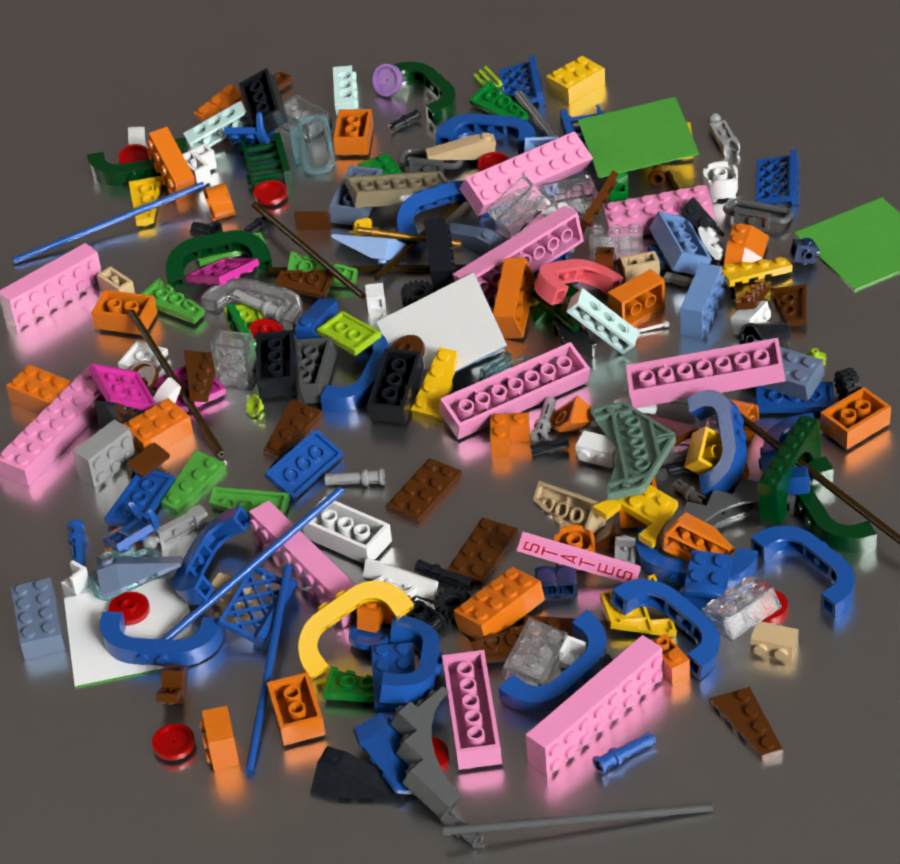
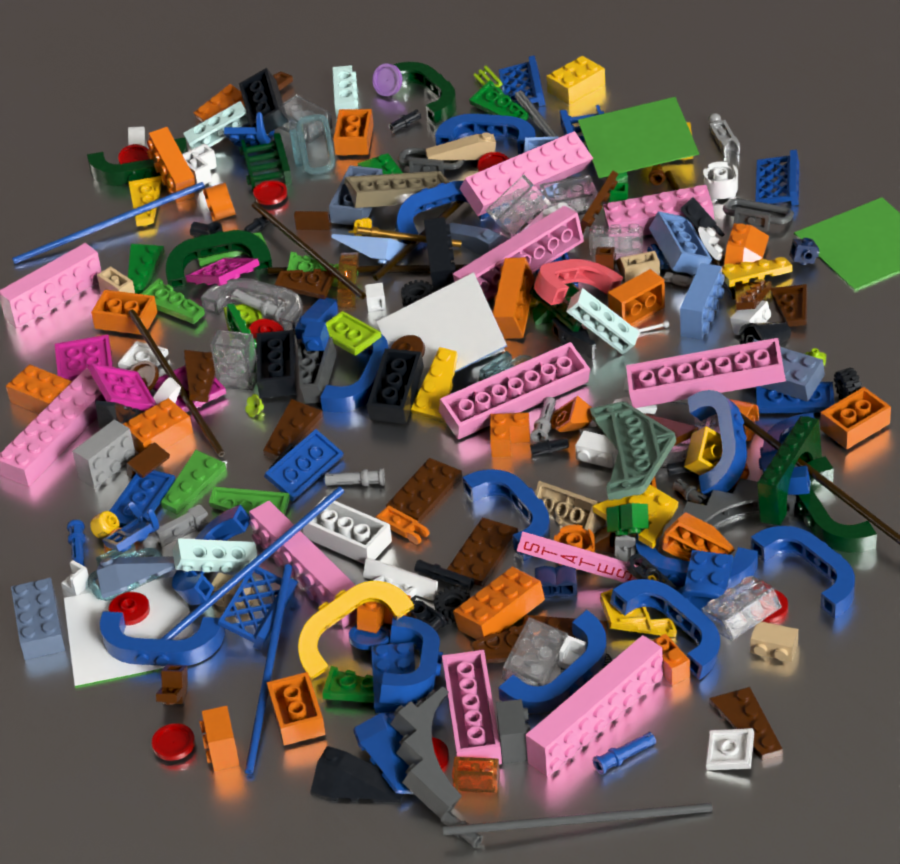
(77, 355): none -> dark pink plate
(104, 524): none -> yellow head
(143, 264): none -> green wing
(213, 555): none -> light aqua brick
(315, 336): none -> blue brick
(348, 267): none -> clear orange slope
(403, 524): none -> orange hinge
(476, 774): none -> clear orange brick
(505, 484): none -> blue arch
(512, 730): none -> dark grey brick
(627, 518): none -> green piece
(645, 564): none -> black beam
(730, 749): none -> white plate

